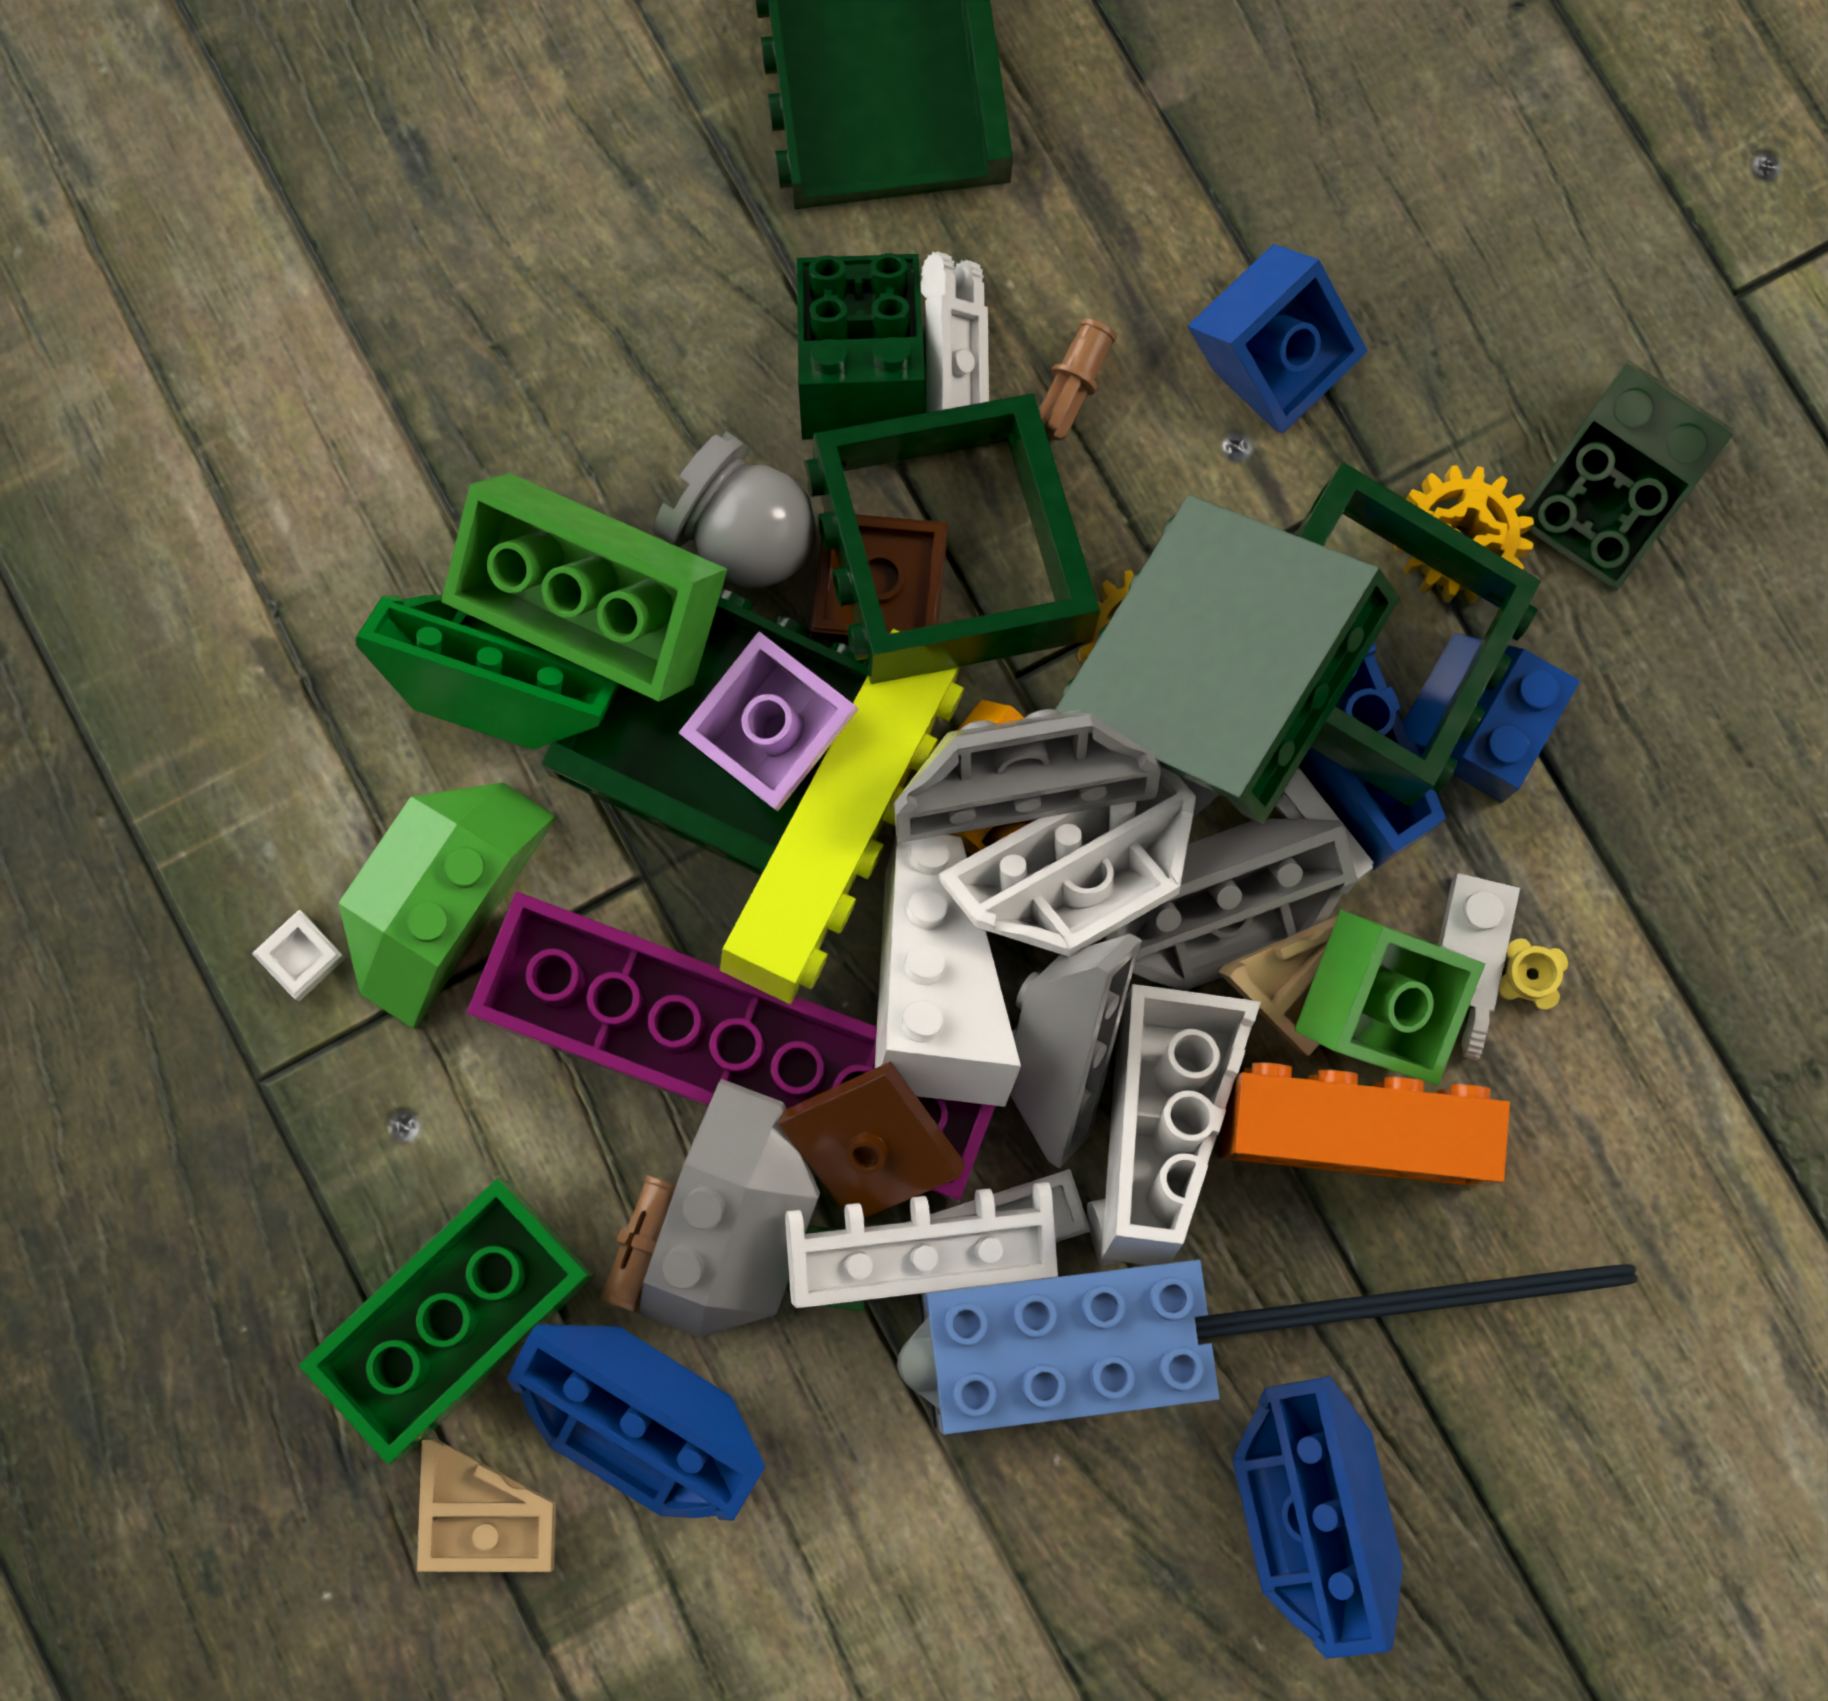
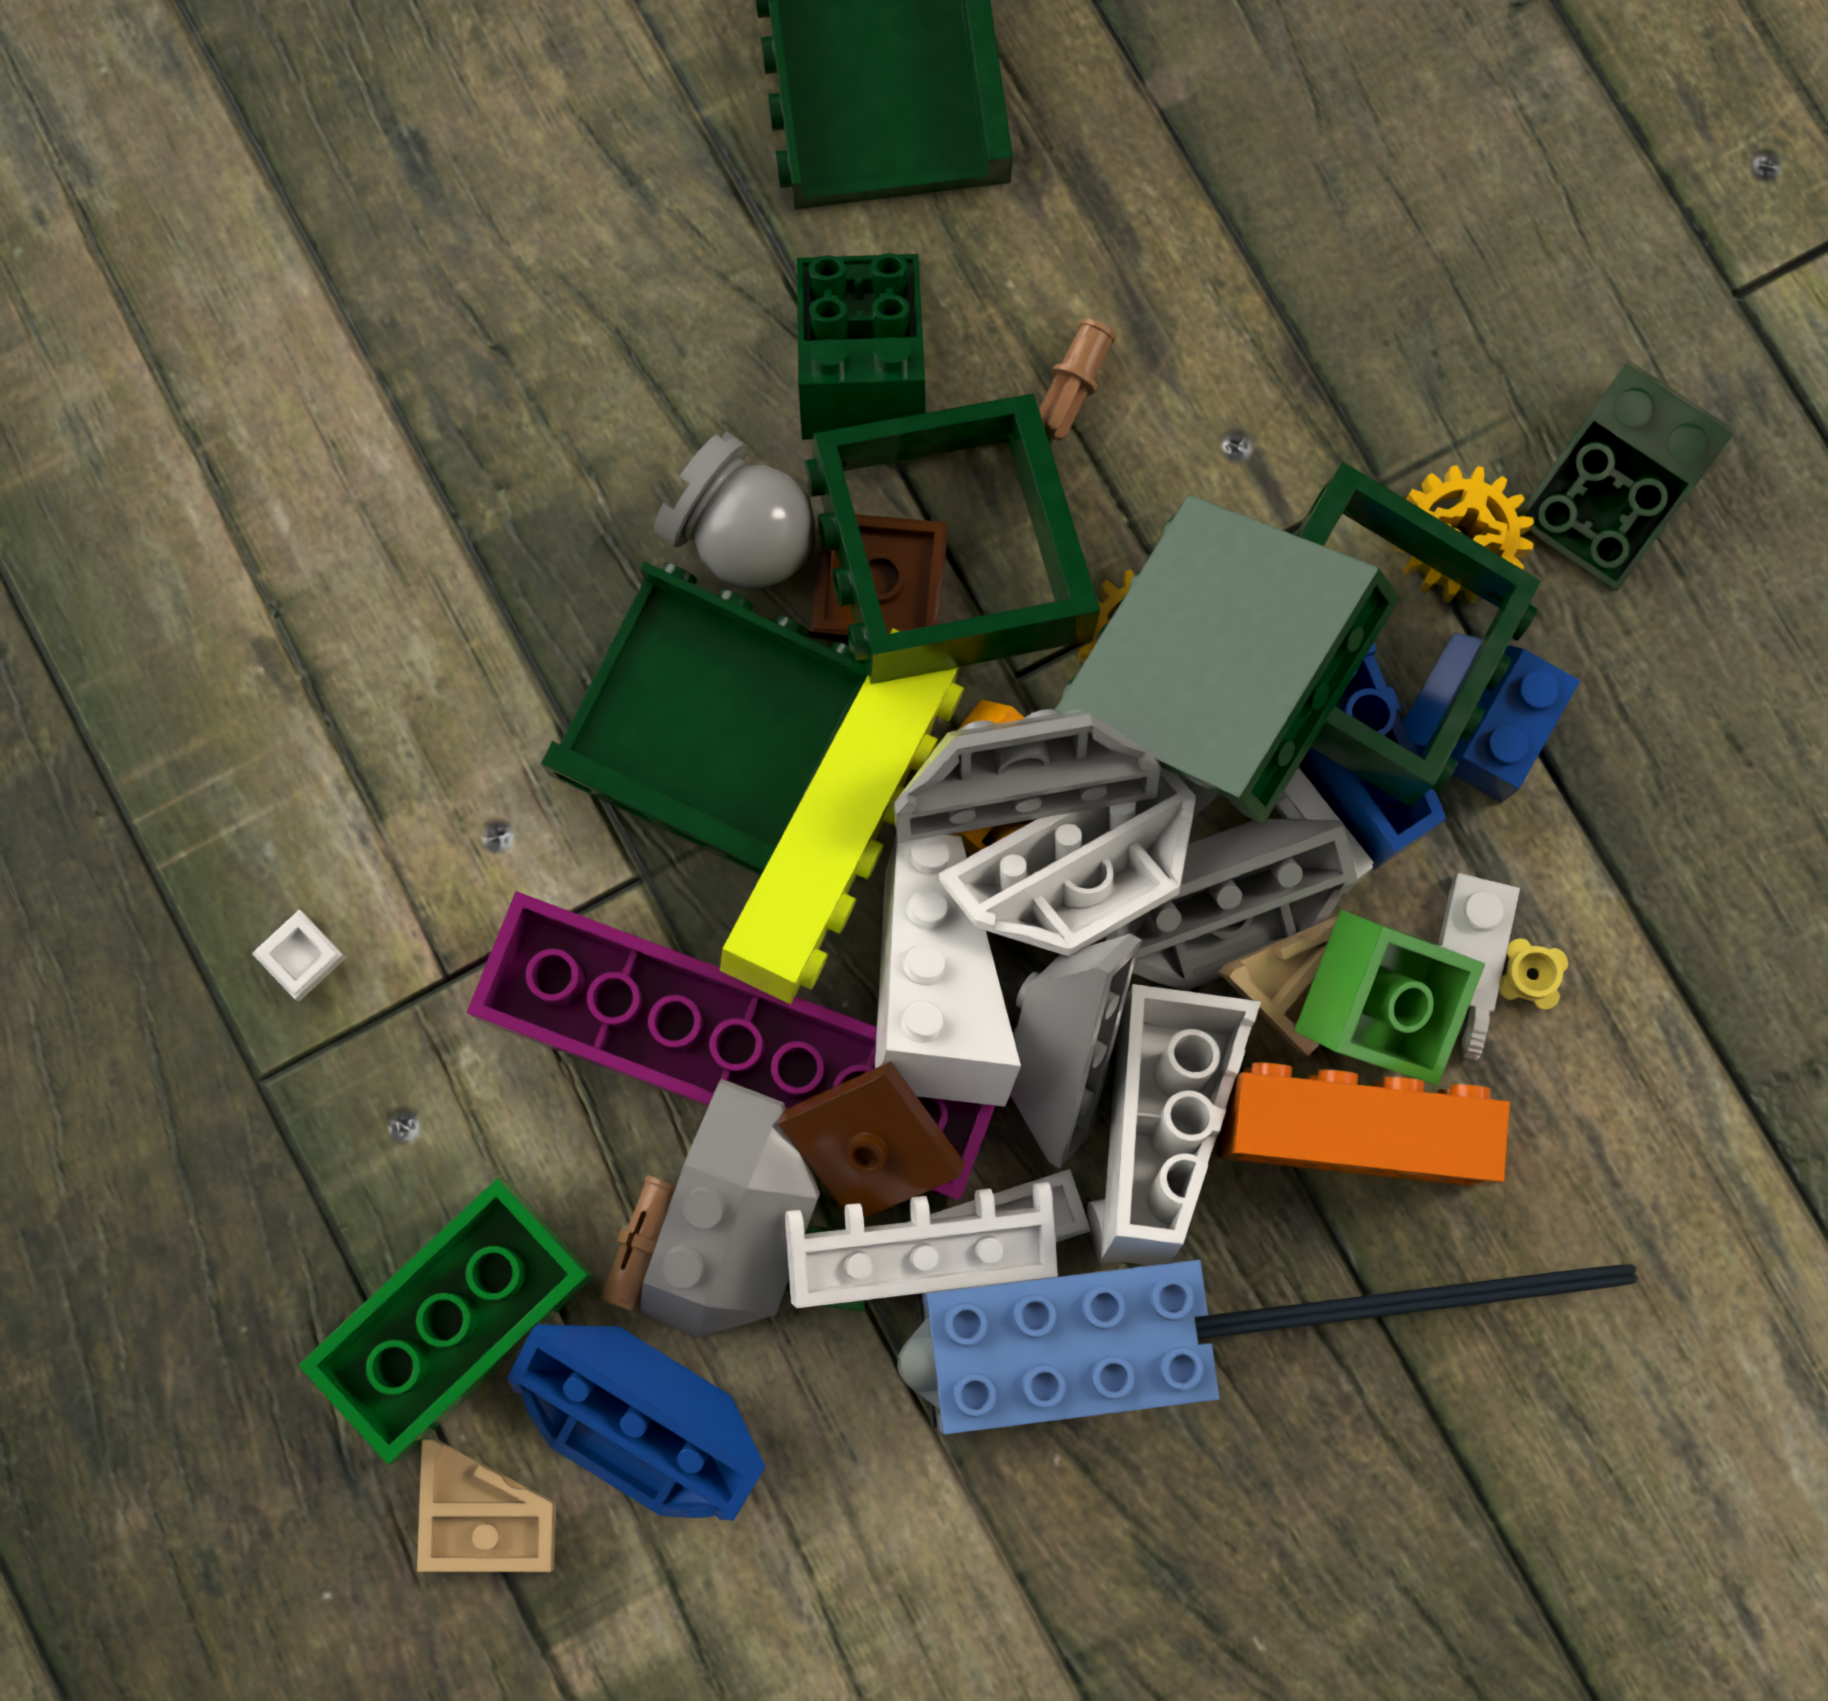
(435, 890): bright green wedge -> none
(480, 674): green wedge -> none
(583, 585): bright green brick -> none
(768, 721): lavender slope -> none
(955, 333): white hinge -> none
(1279, 335): blue slope -> none
(1320, 1518): blue wedge -> none

